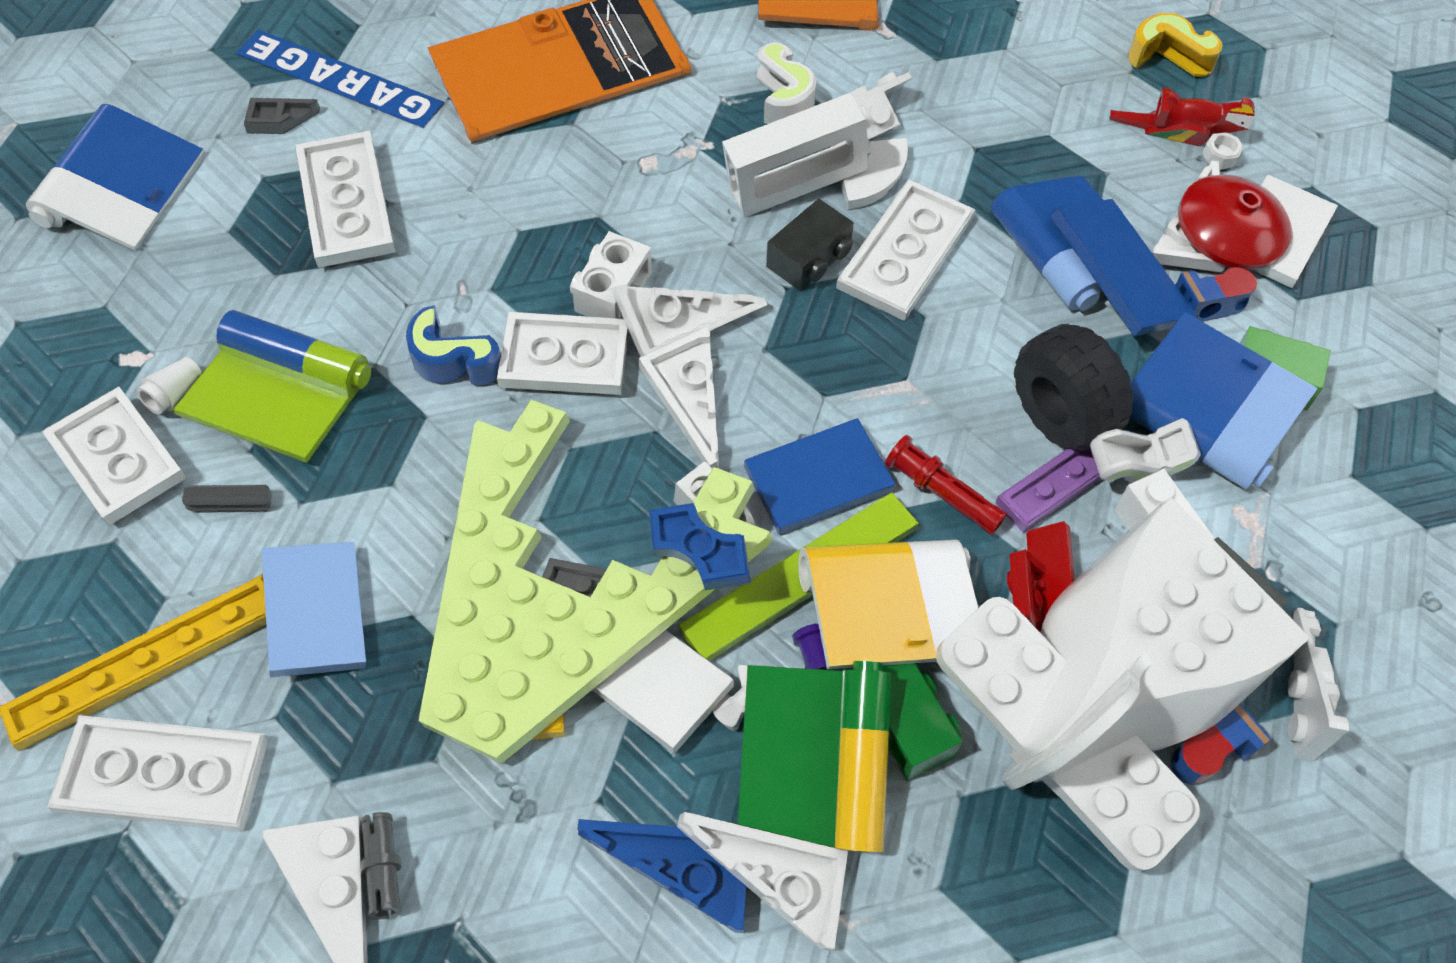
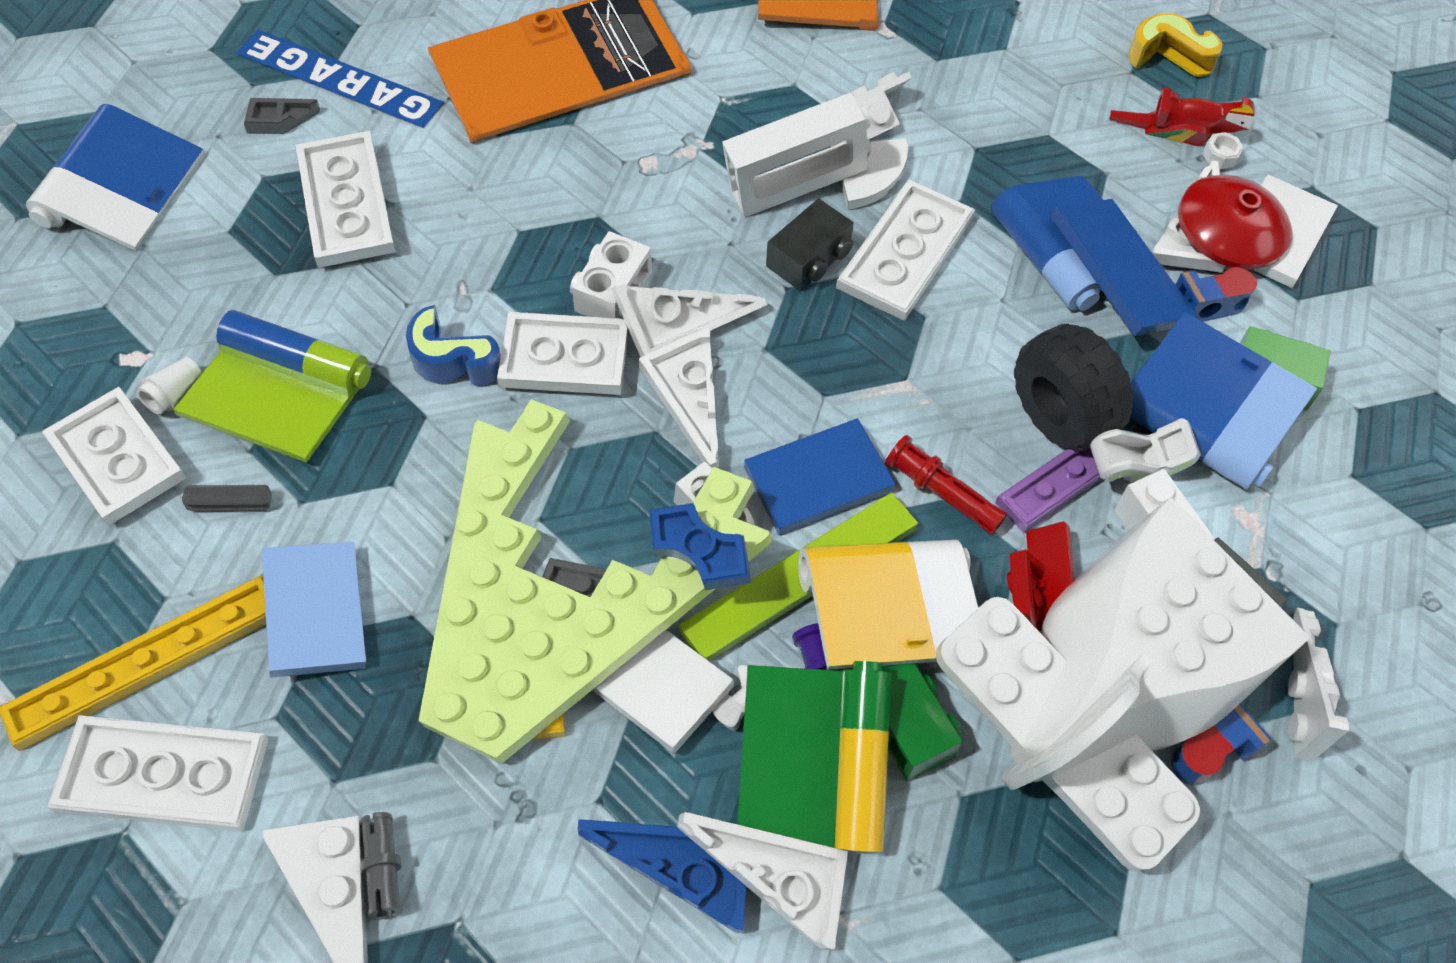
(789, 80): white animal -> none

